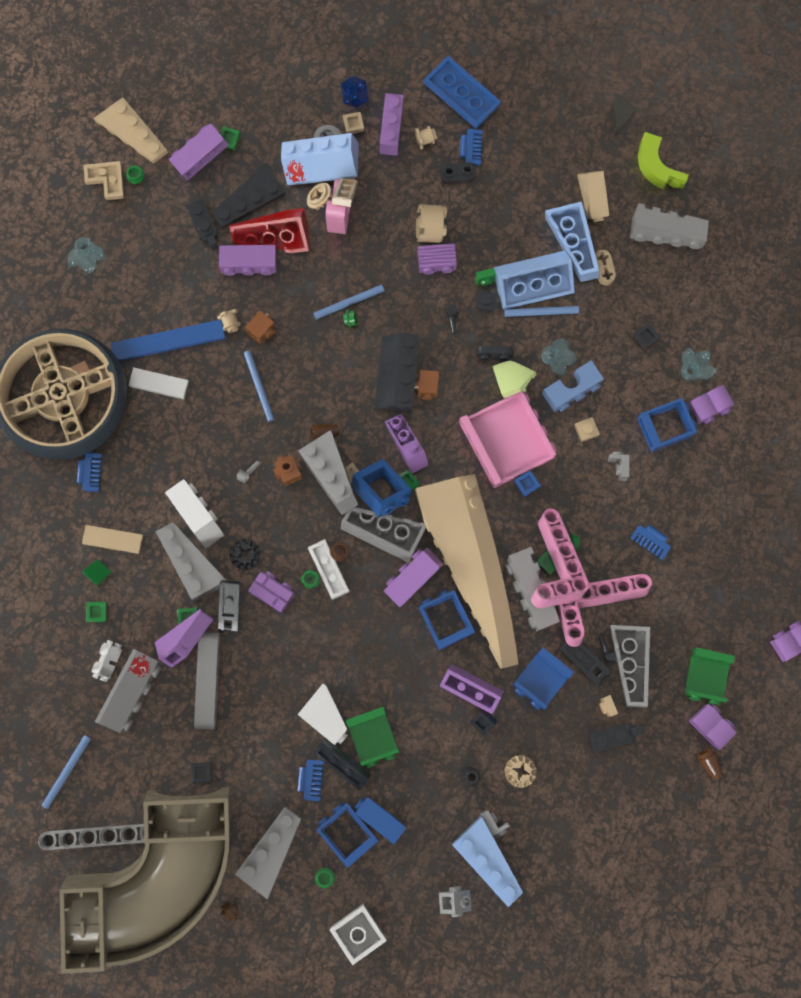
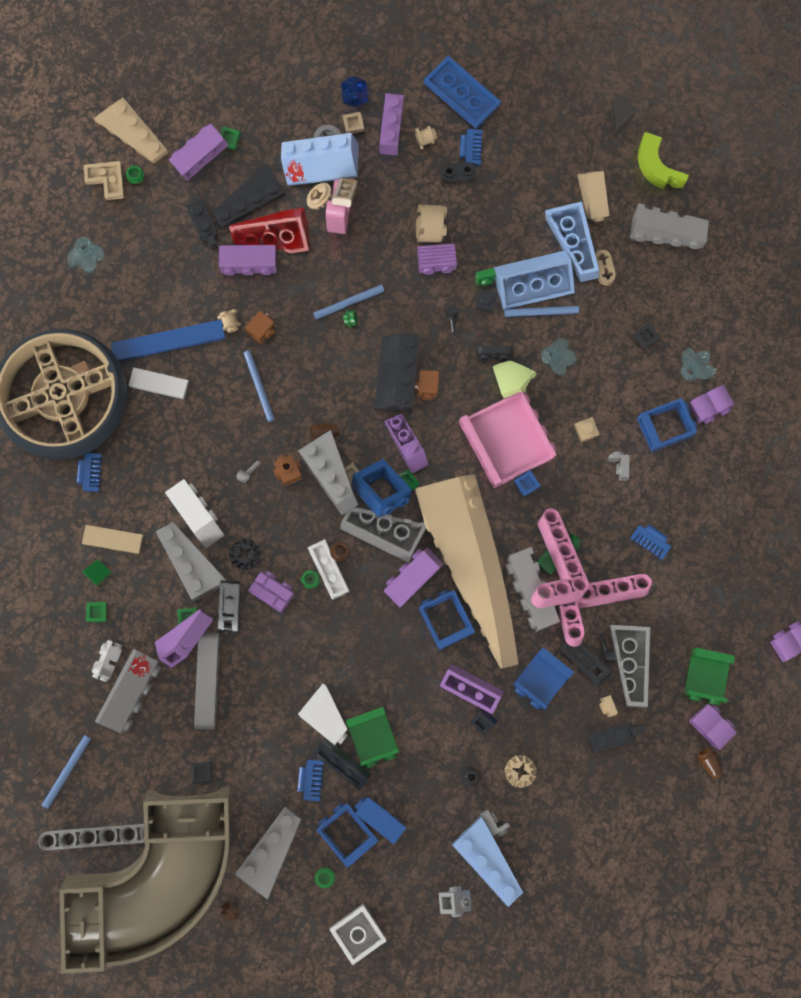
(560, 396): medium blue arch -> none

